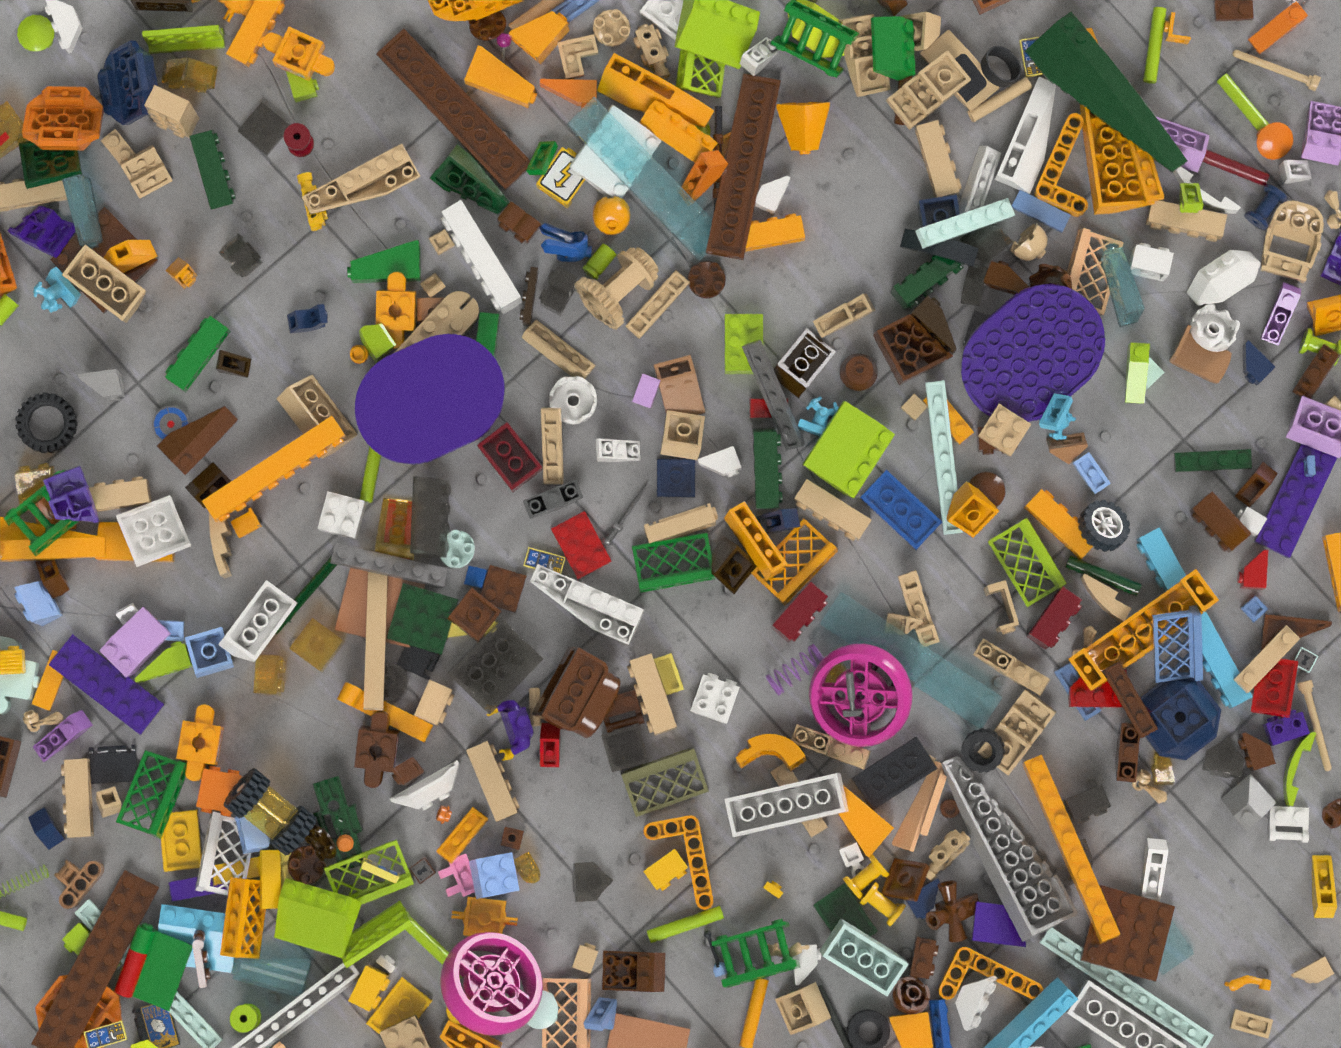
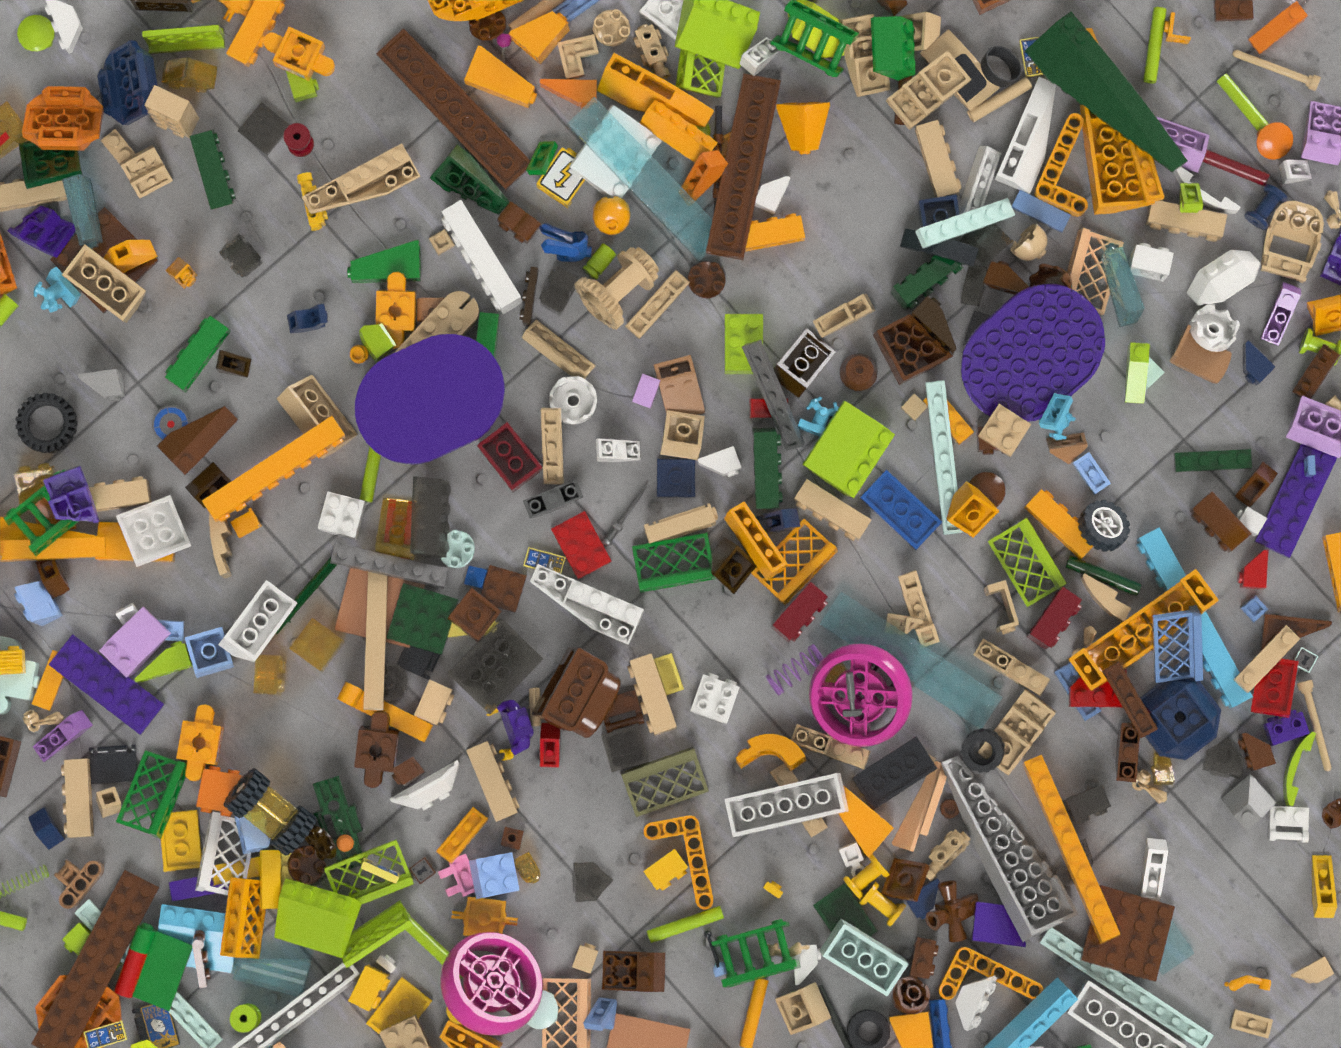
(432, 285): tan tile -> none
(443, 814): orange plate -> none

